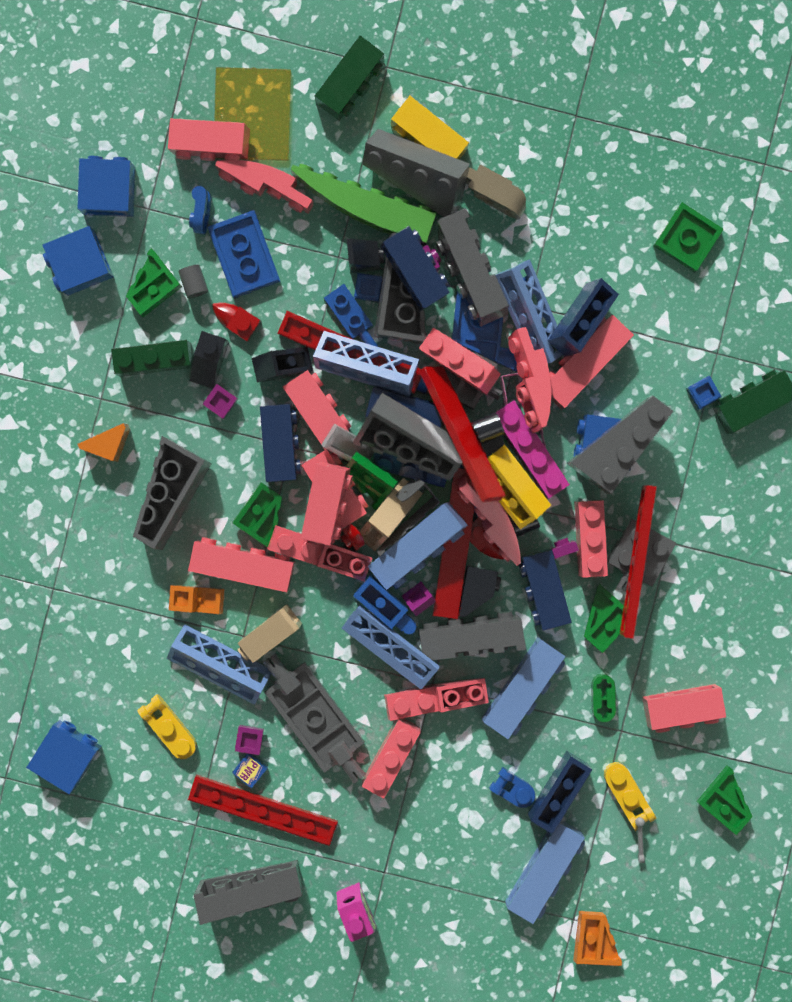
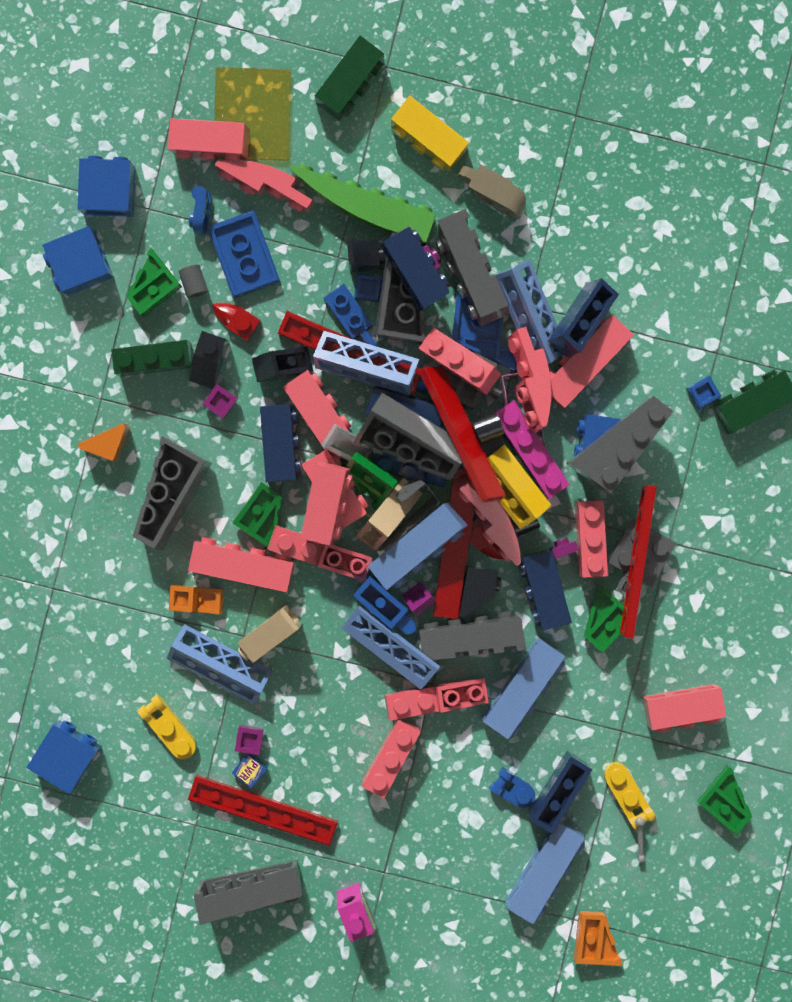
(314, 717): dark grey plate -> none
(352, 538): red plate -> none
(418, 171): dark grey wedge -> none
(596, 698): green beam -> none
(688, 237): green tile -> none

